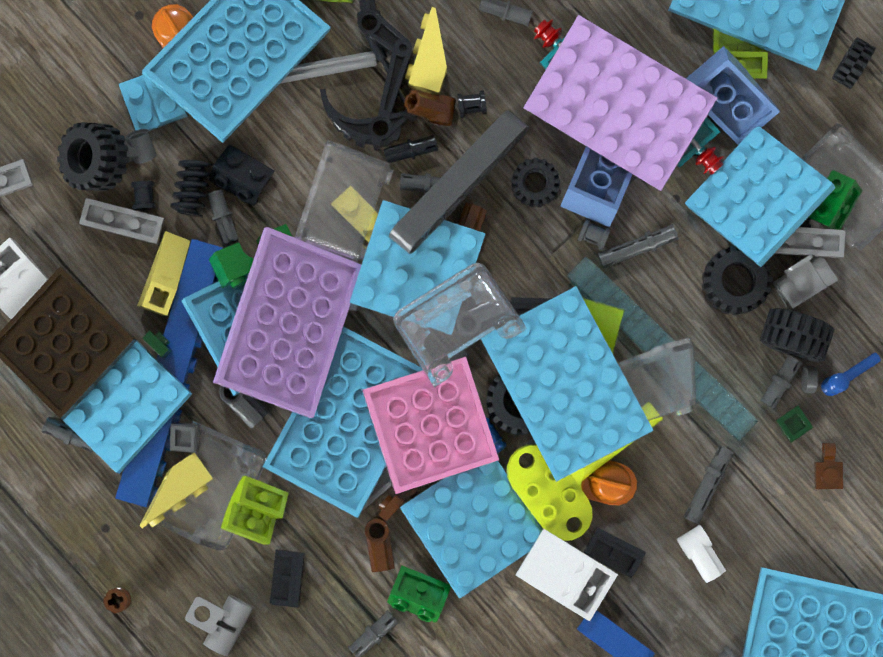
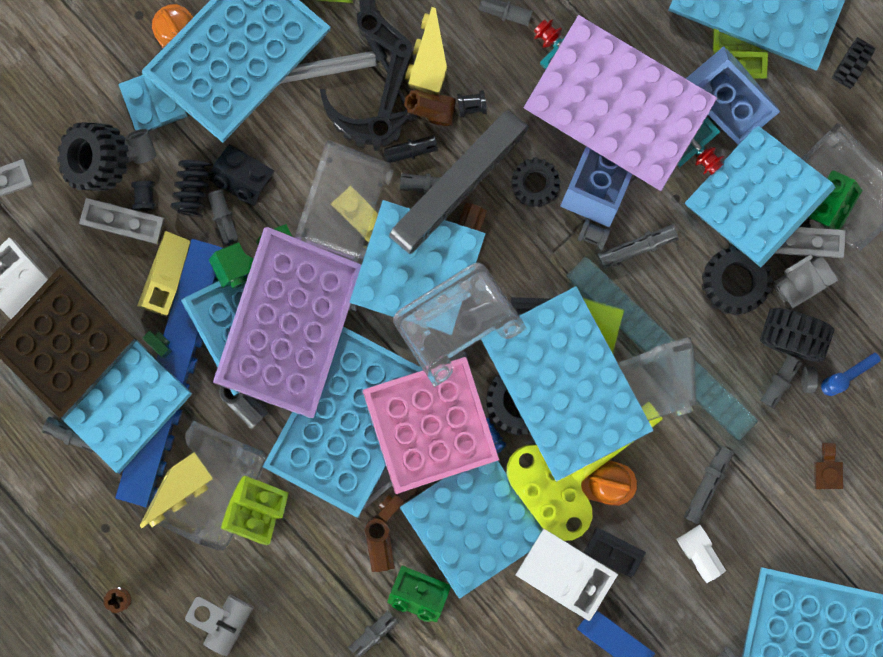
(184, 437): dark grey tile -> none
(287, 578): black hinge -> none
(794, 424): dark green plate -> none

